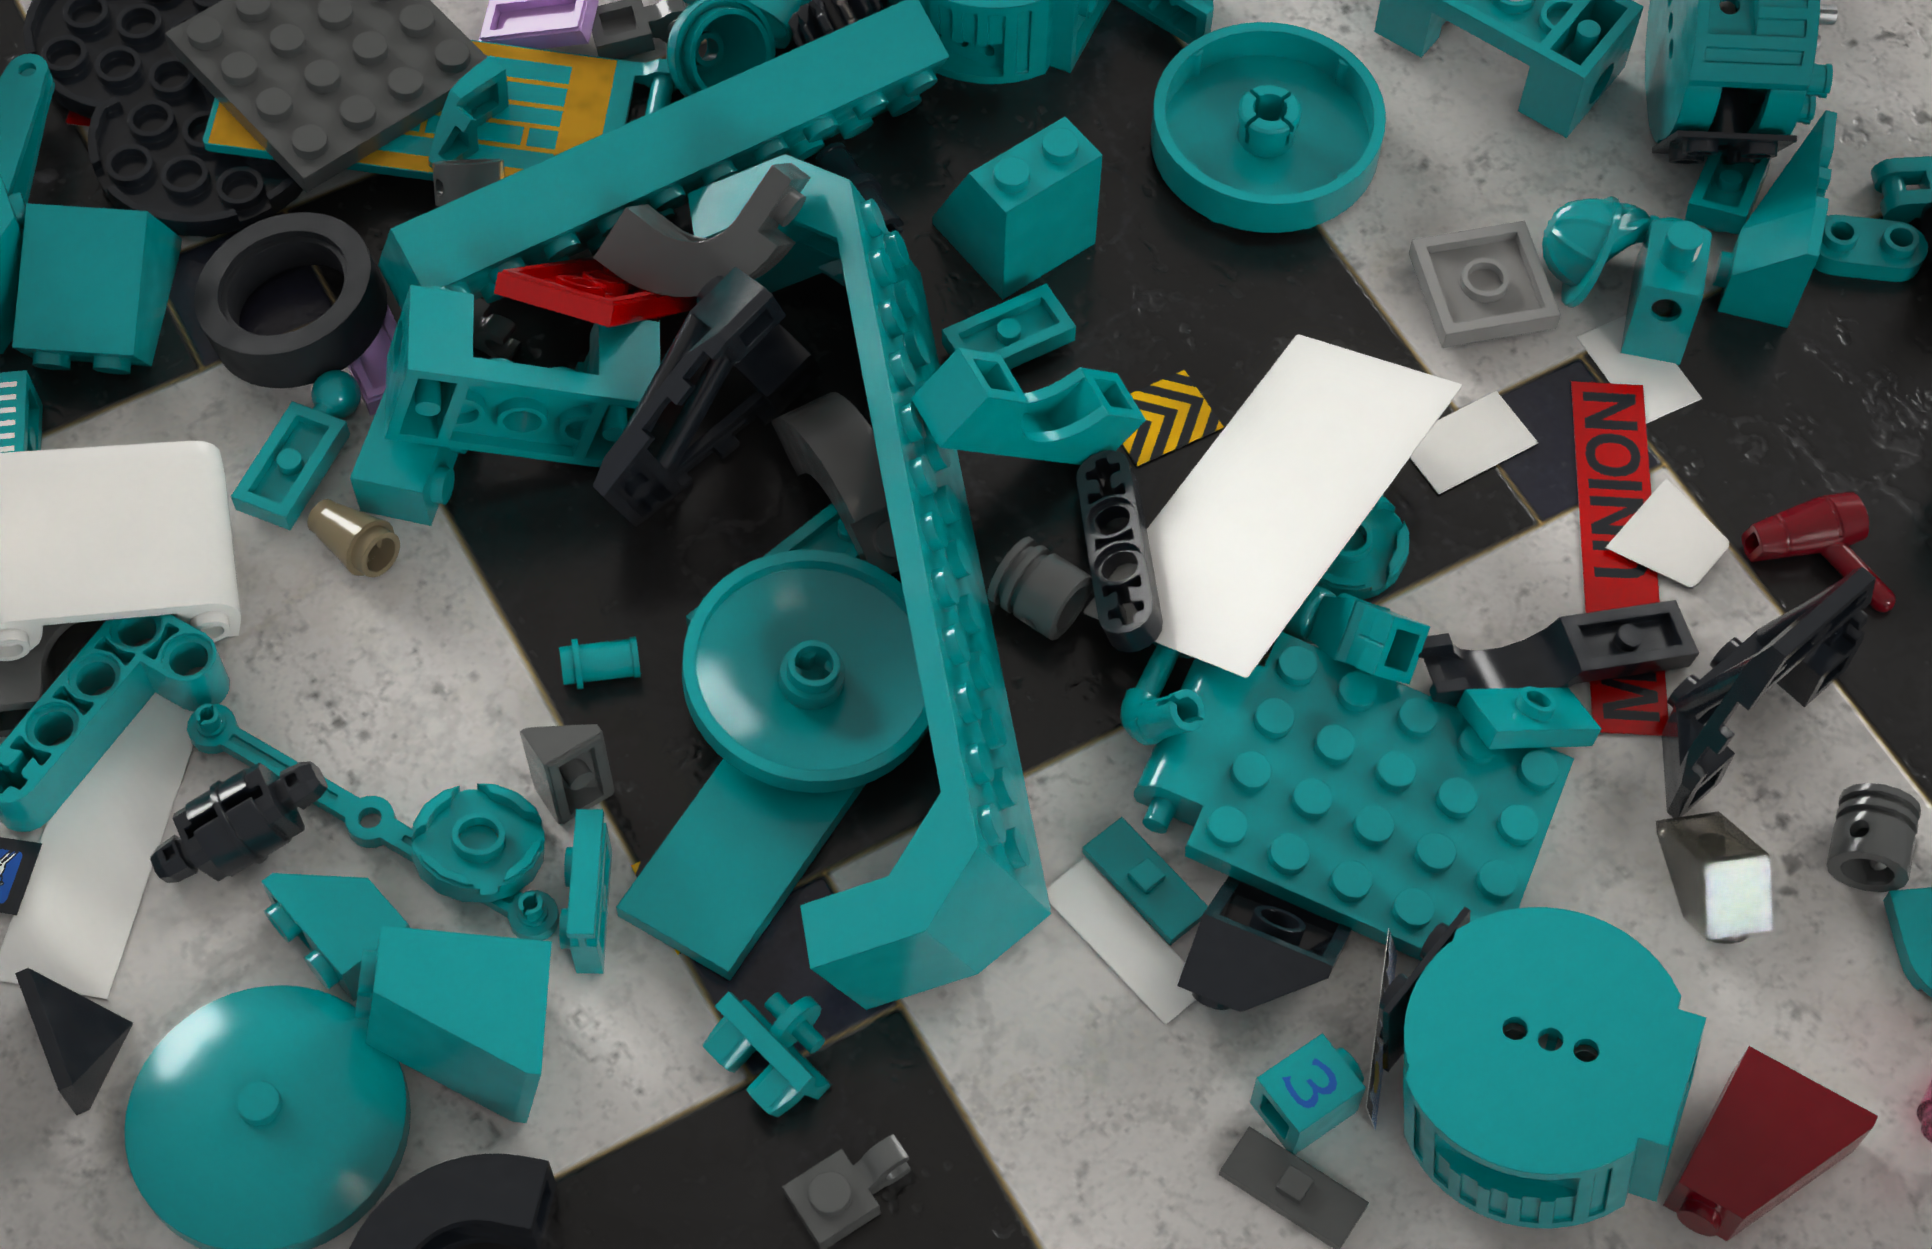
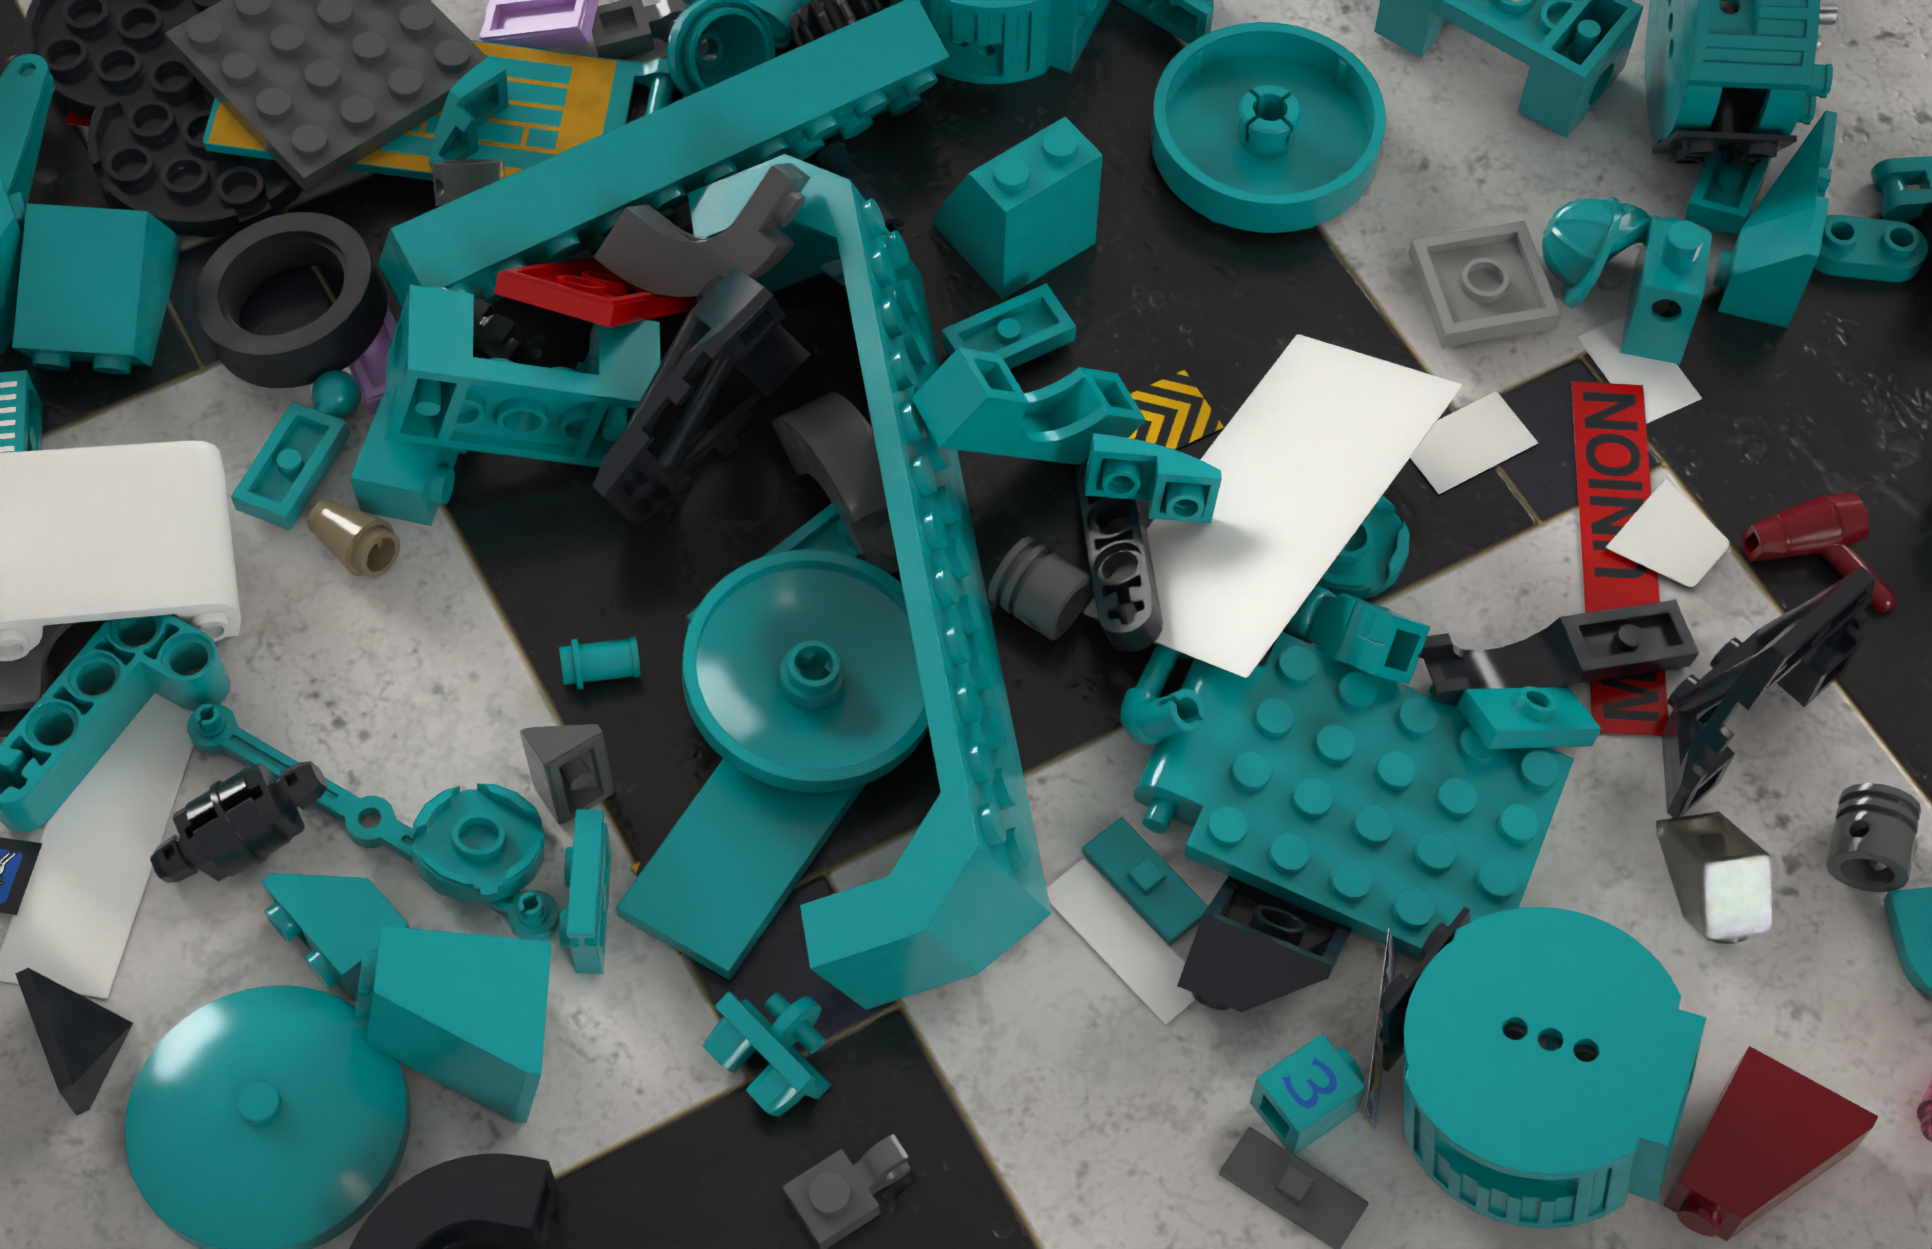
(1169, 480): none -> teal slope

